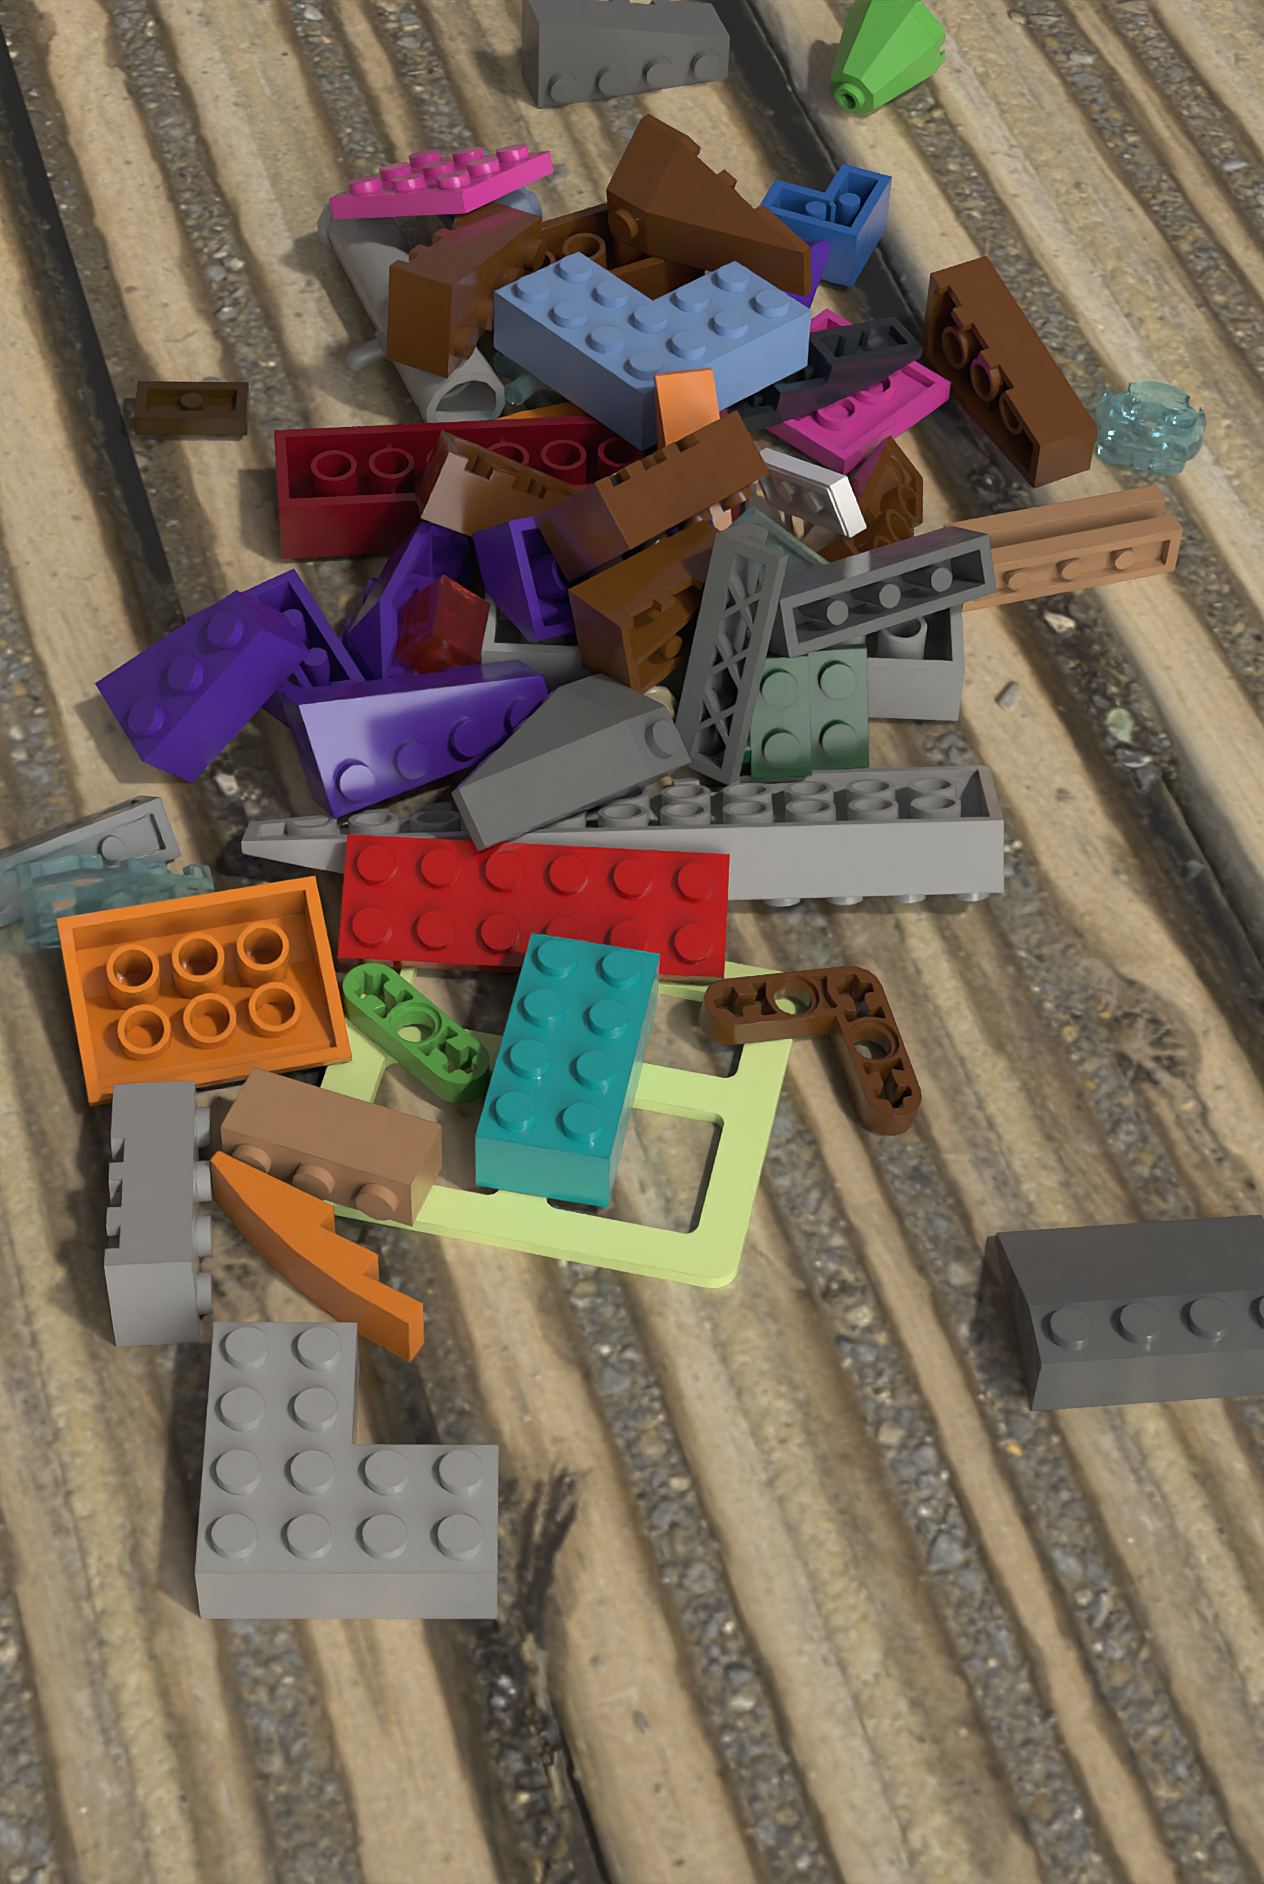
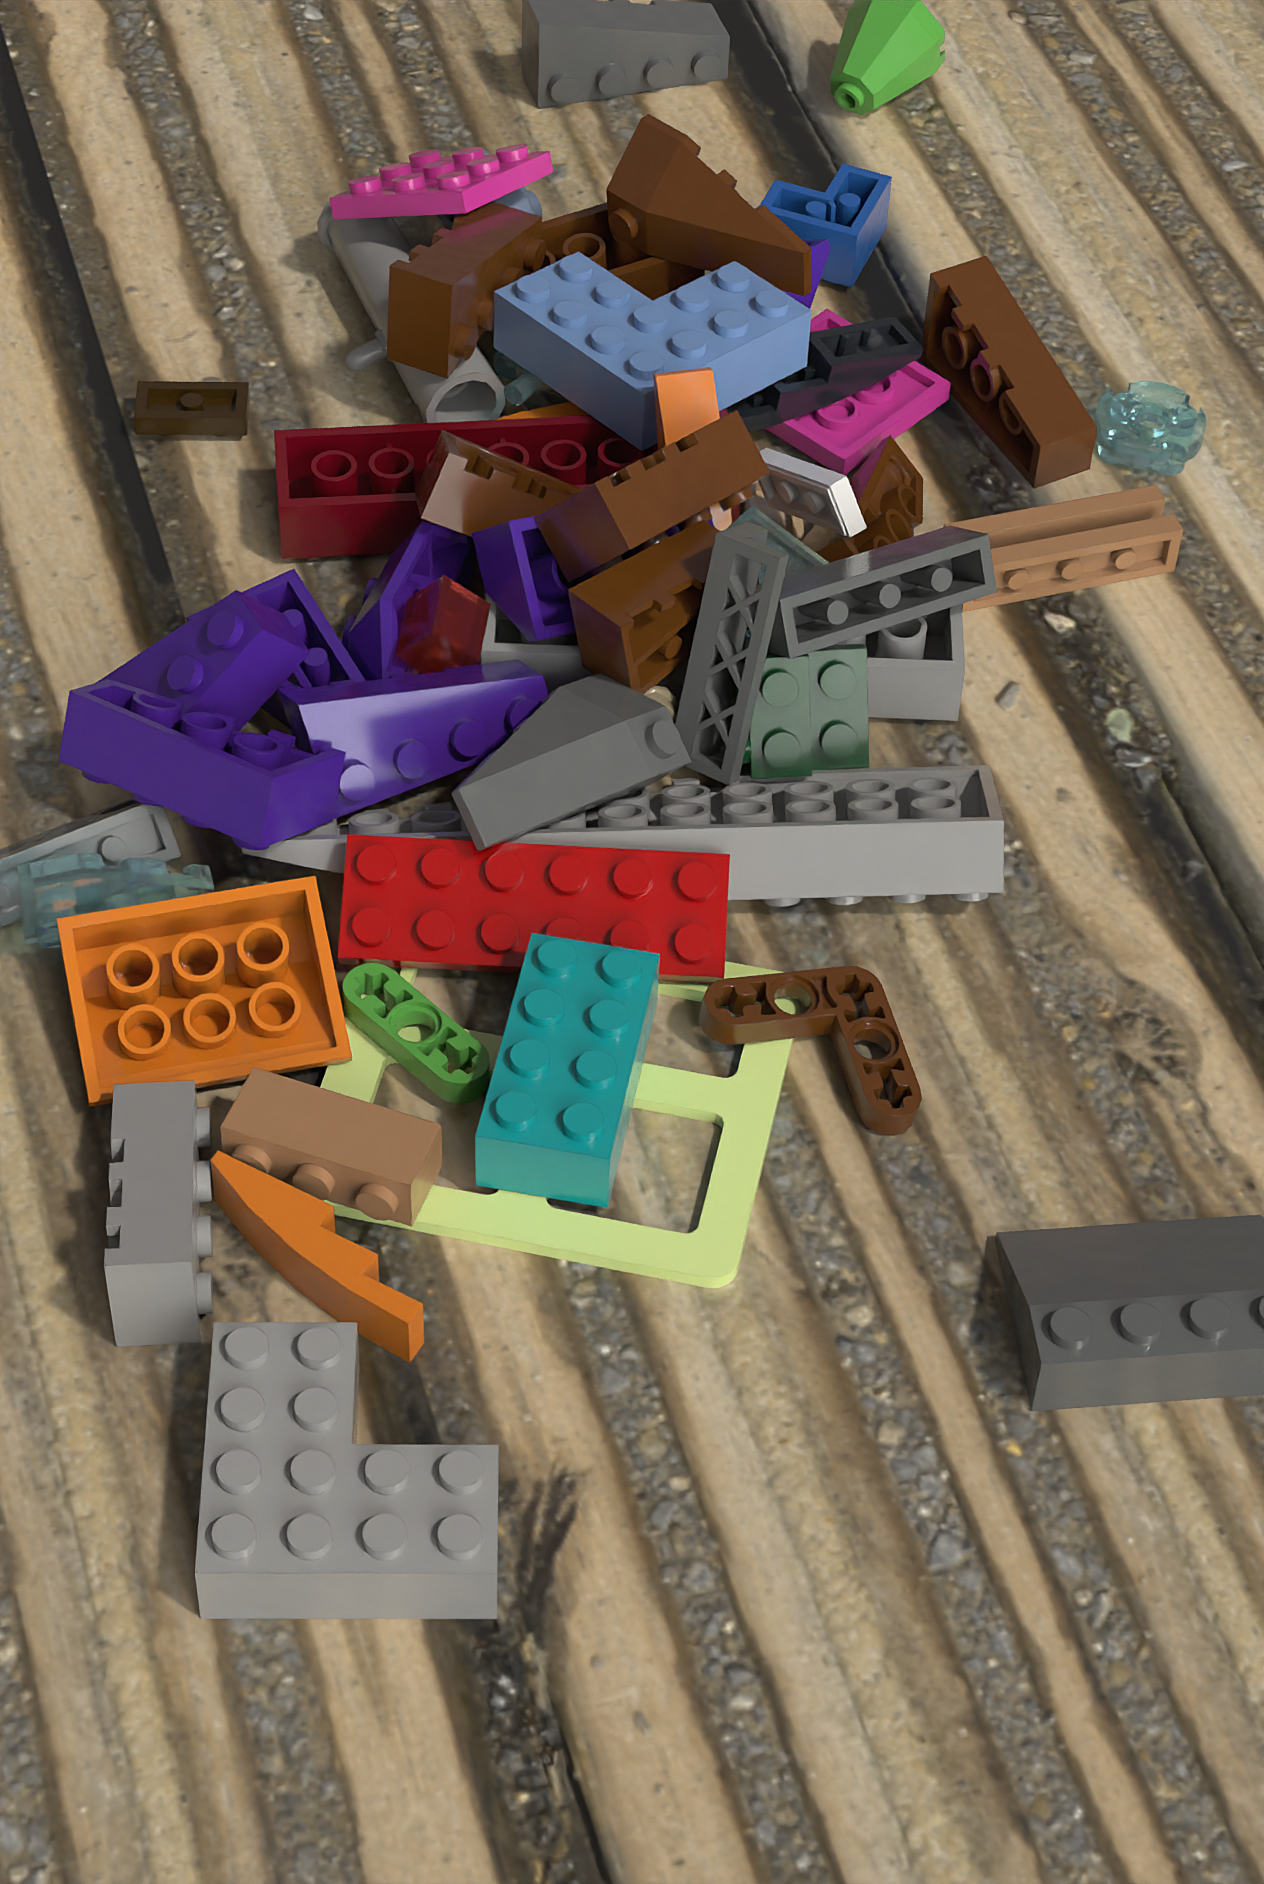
(199, 764): none -> dark purple wedge

